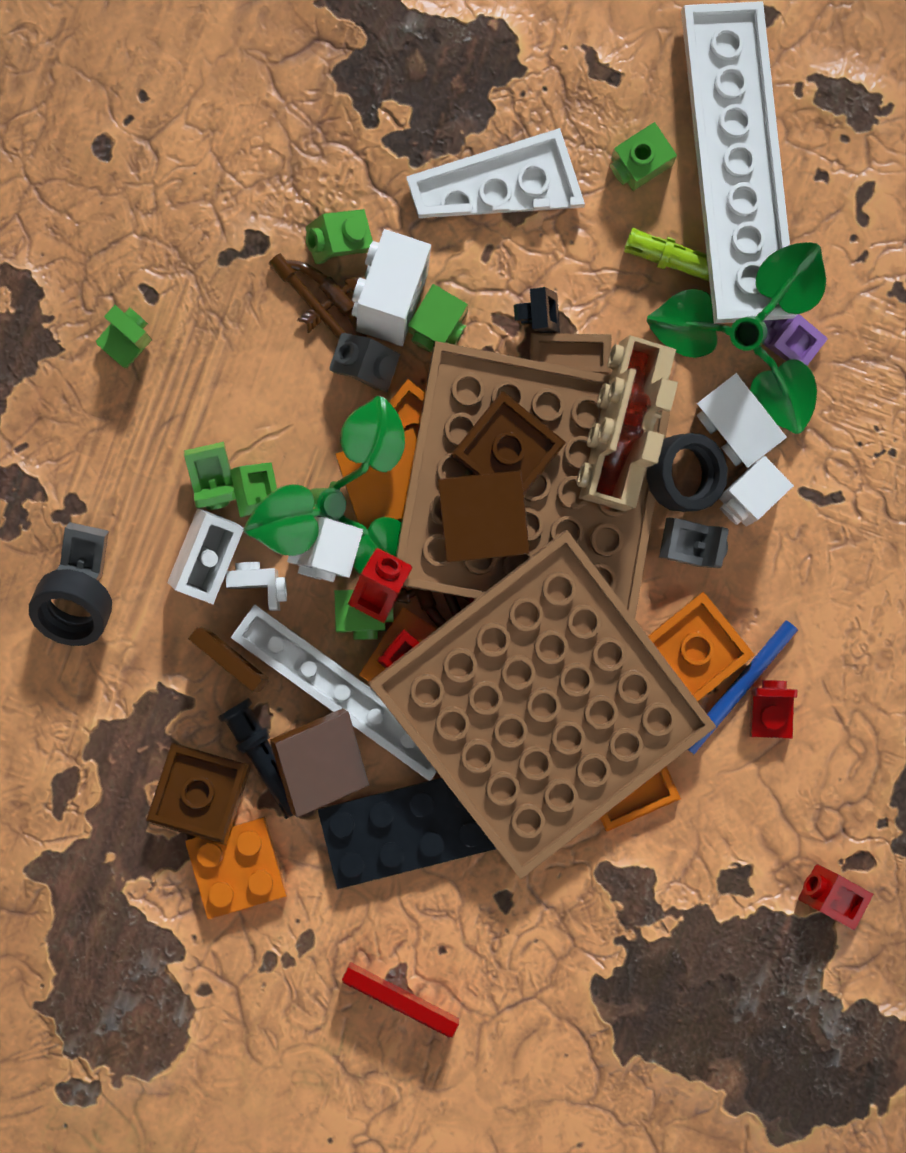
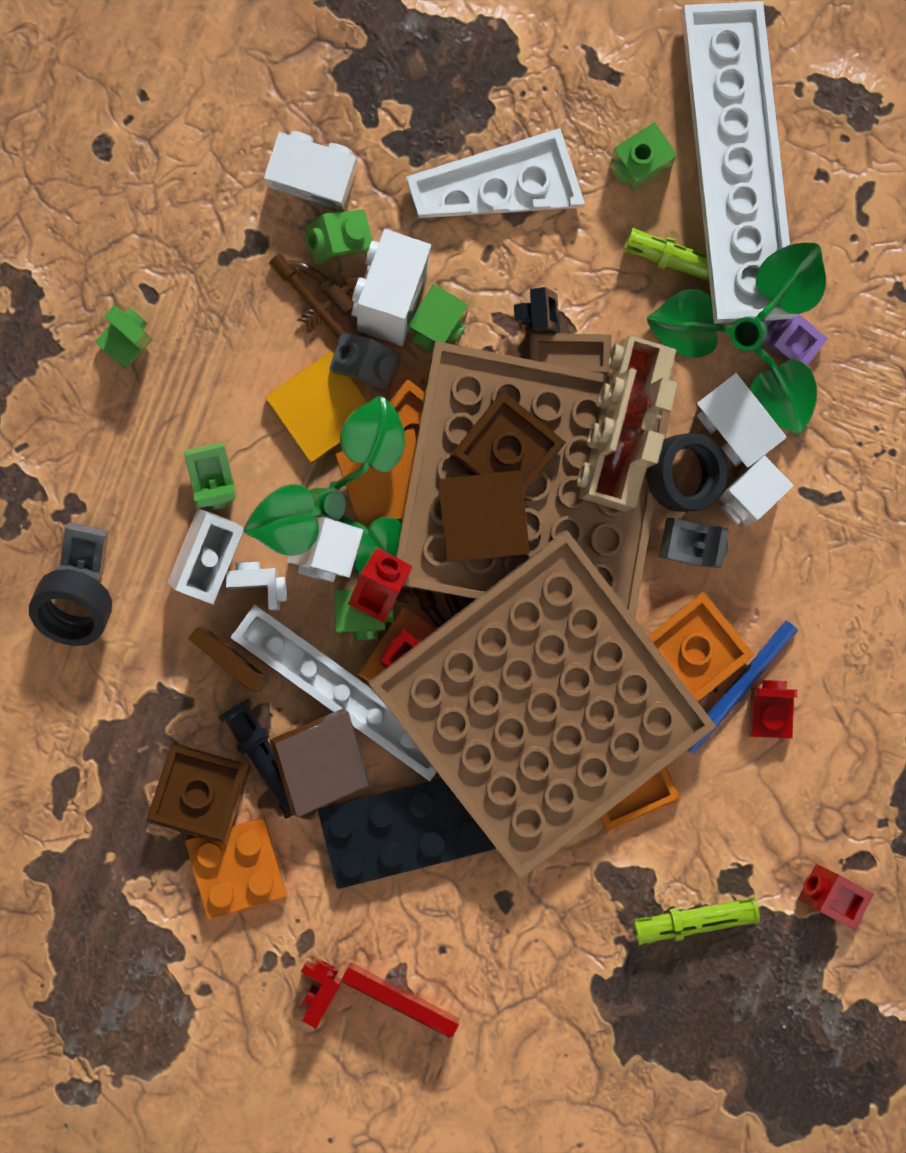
(252, 485): bright green bracket -> none
(311, 170): none -> white brick
(316, 406): none -> light orange tile
(317, 998): none -> red bracket
(688, 922): none -> lime pin

